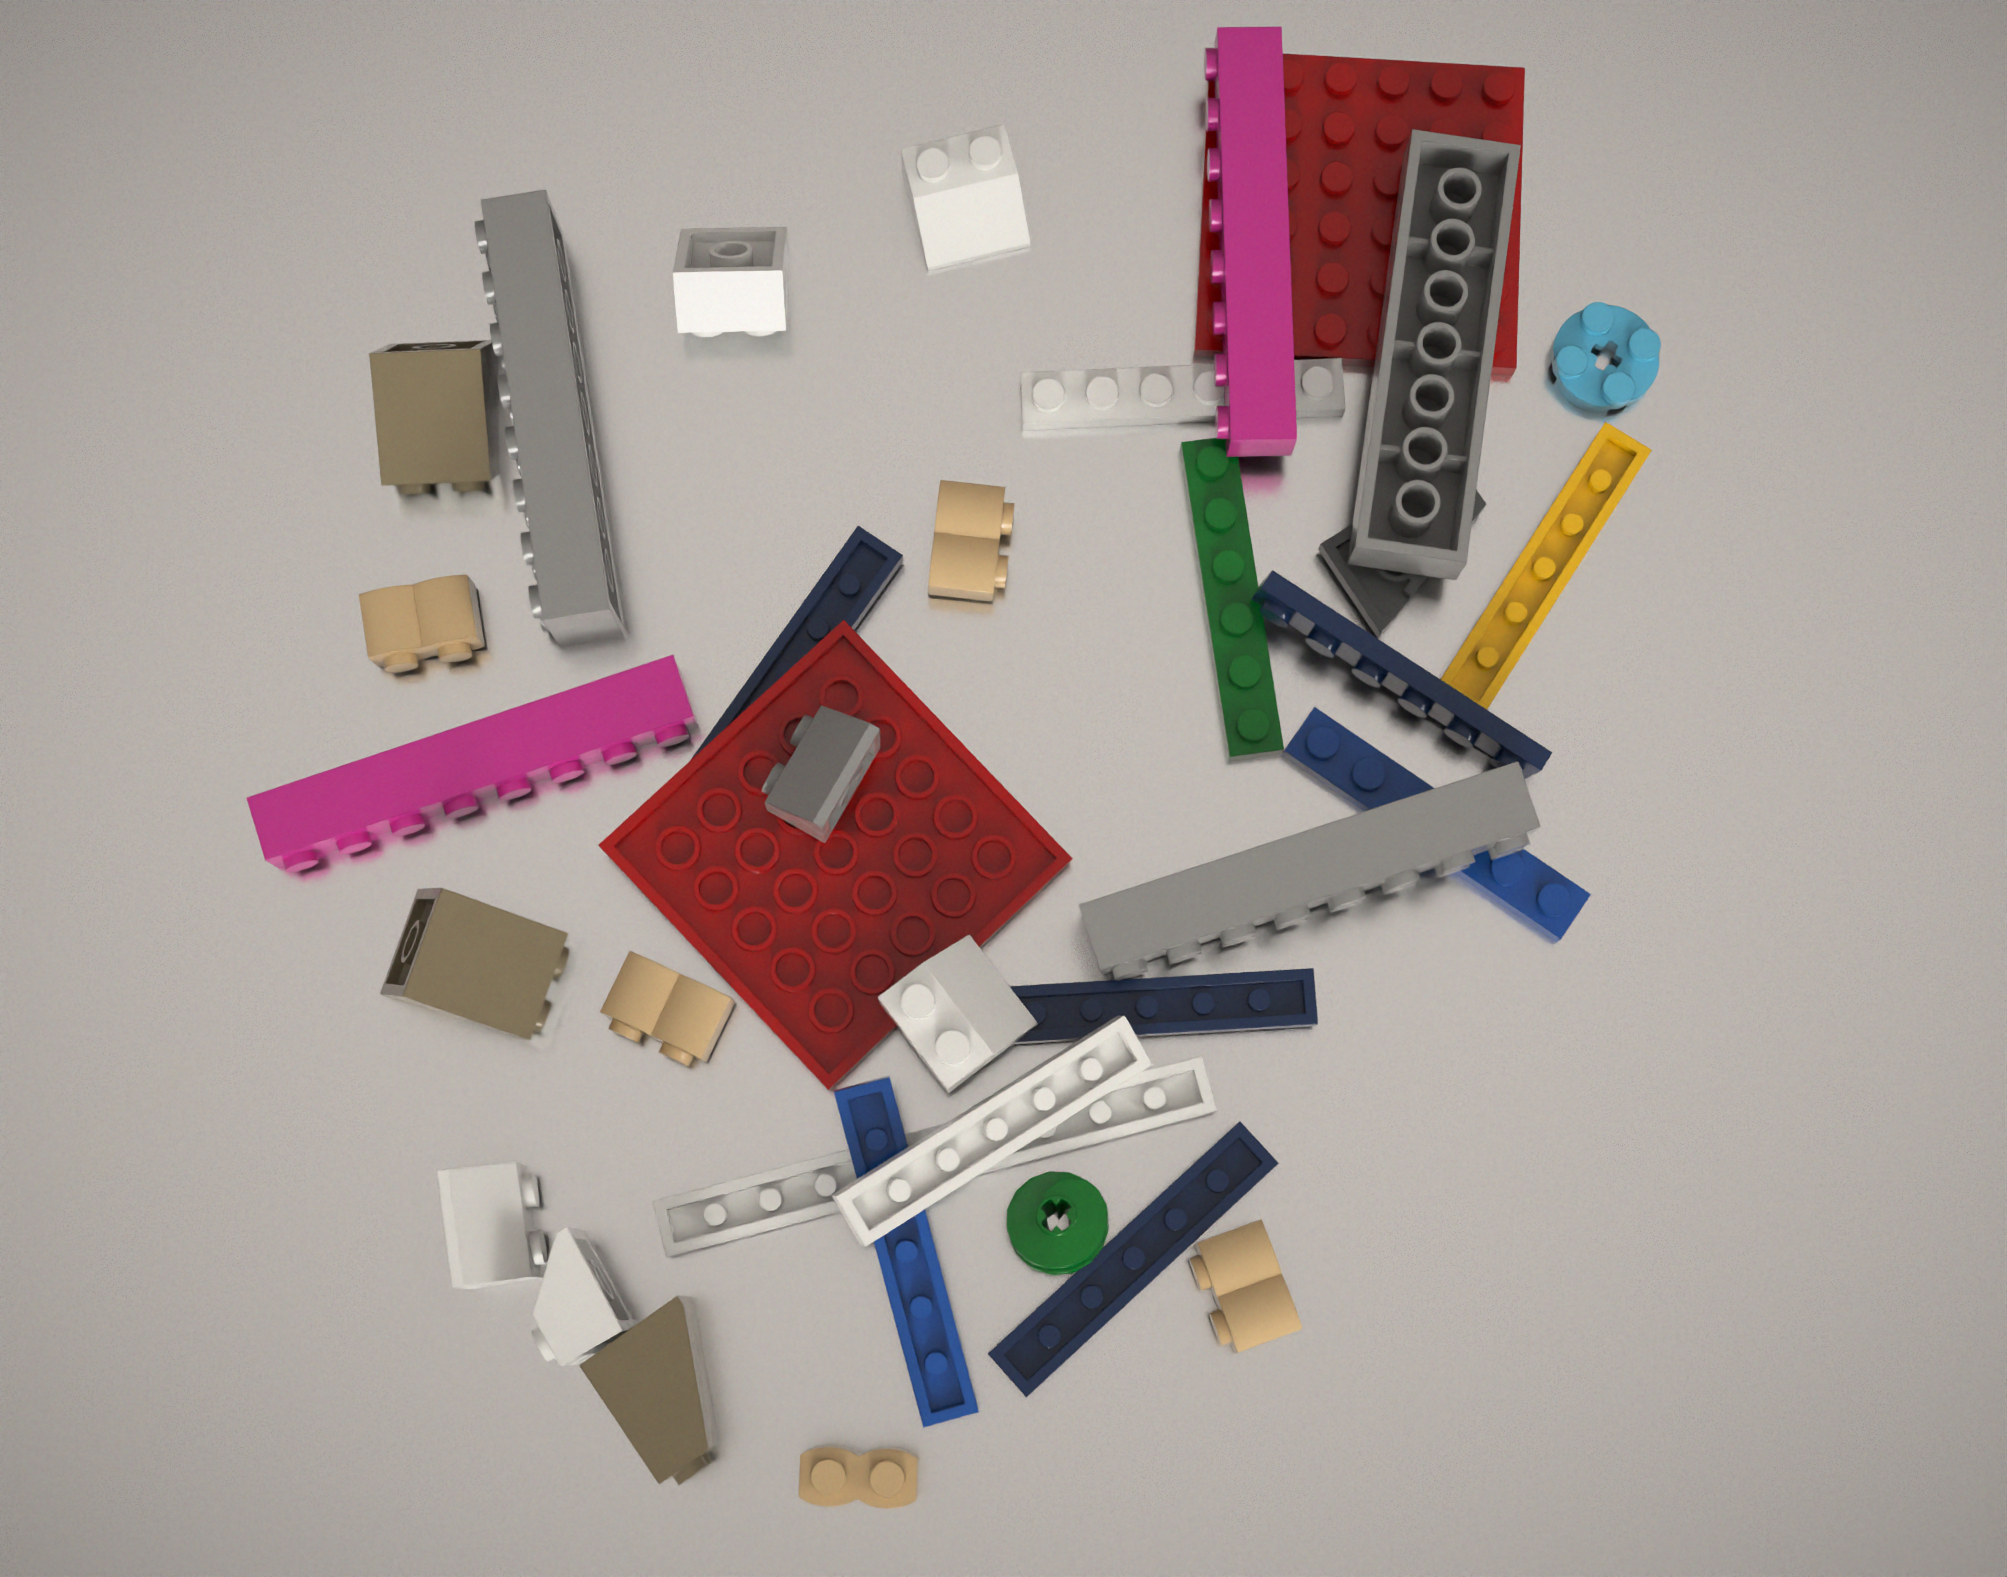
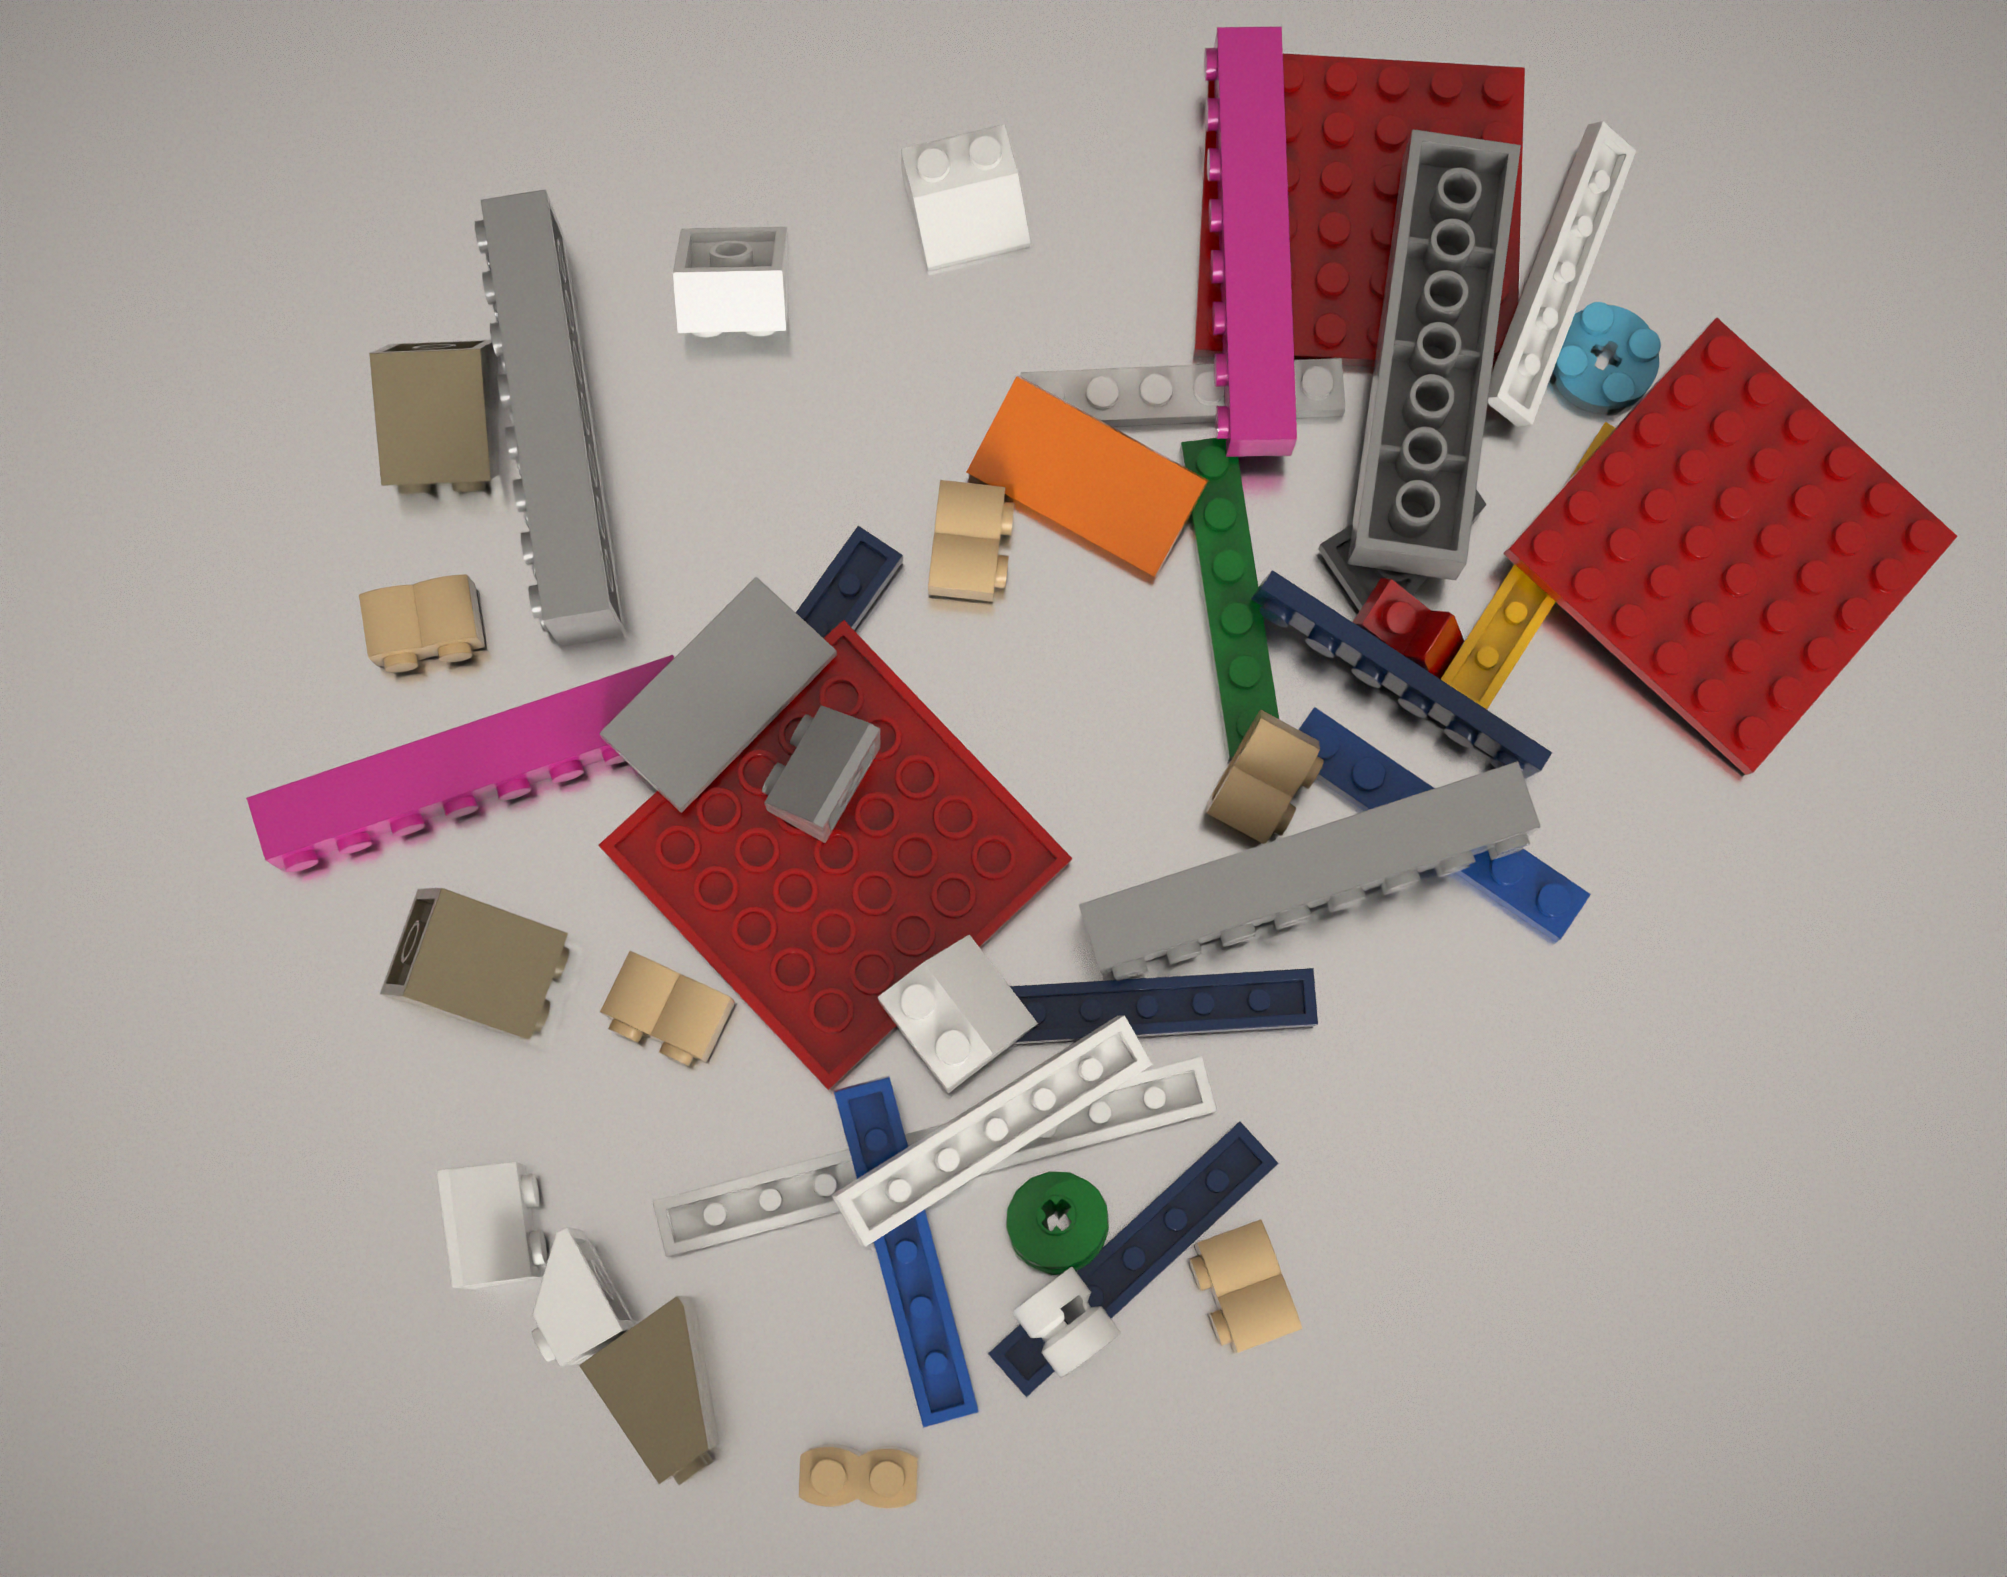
(718, 694): none -> light grey tile
(1070, 1343): none -> white wheel
(1087, 476): none -> orange tile
(1264, 778): none -> tan brick
(1410, 627): none -> red slope
(1559, 274): none -> white plate
(1731, 546): none -> red plate

